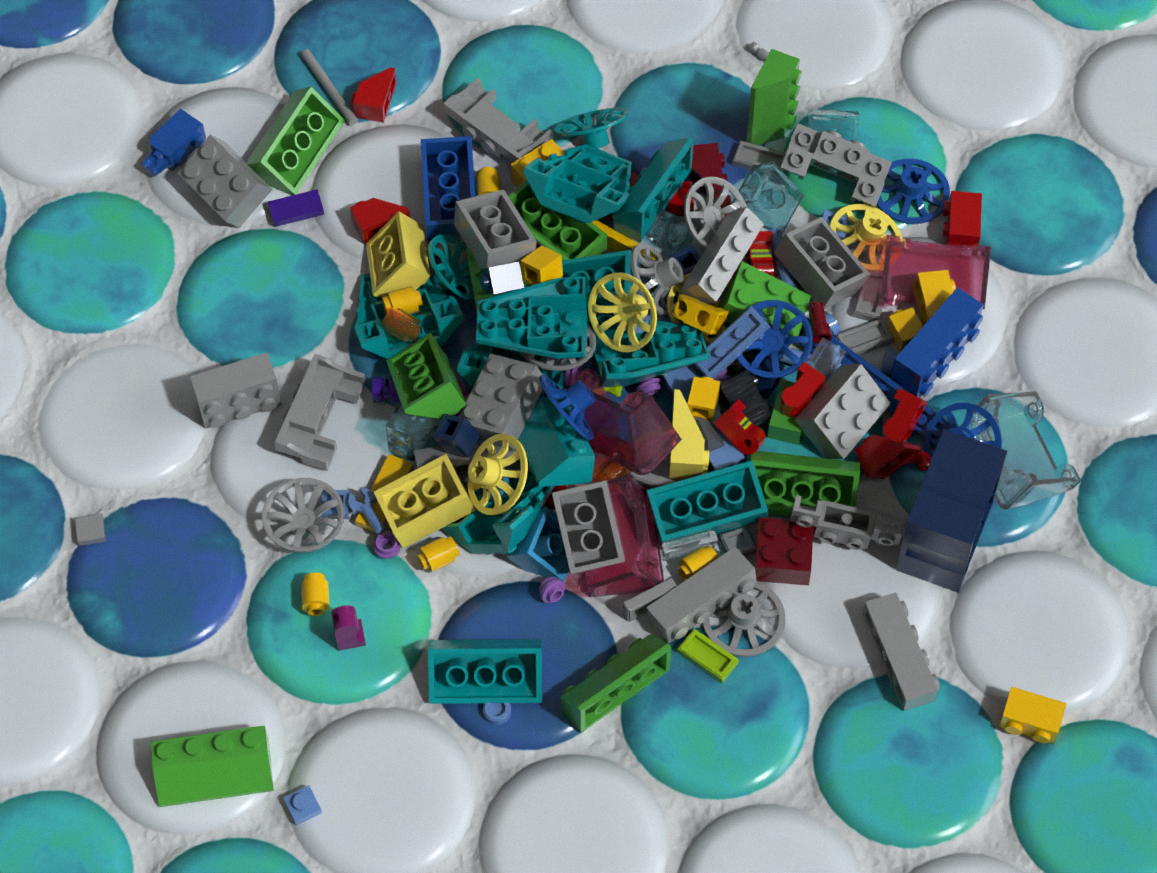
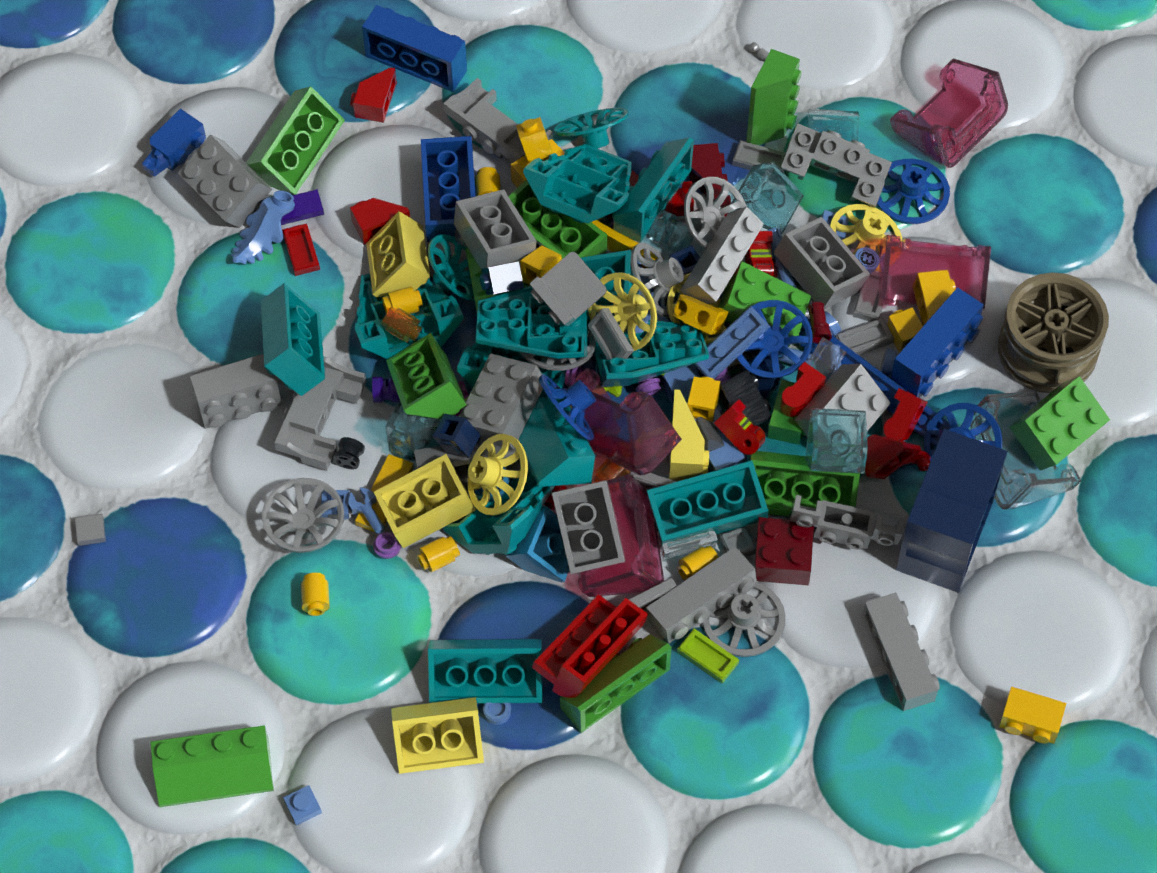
(263, 229): none -> medium blue plant
(292, 340): none -> teal brick
(301, 249): none -> red tile
(329, 87): light grey bar -> none
(347, 628): magenta leg -> none
(349, 453): none -> black wheel
(415, 48): none -> blue brick
(437, 735): none -> light yellow slope
(534, 139): none -> yellow slope
(552, 589): medium lavender plate -> none
(568, 289): none -> light grey bracket
(588, 645): none -> red brick
(609, 335): none -> light grey tile
(837, 441): none -> clear light blue slope
(868, 258): none -> medium blue tile
(957, 116): none -> clear pink windscreen
(963, 219): red brick -> none
(1059, 316): none -> dark tan wheel
(1059, 423): none -> bright green brick

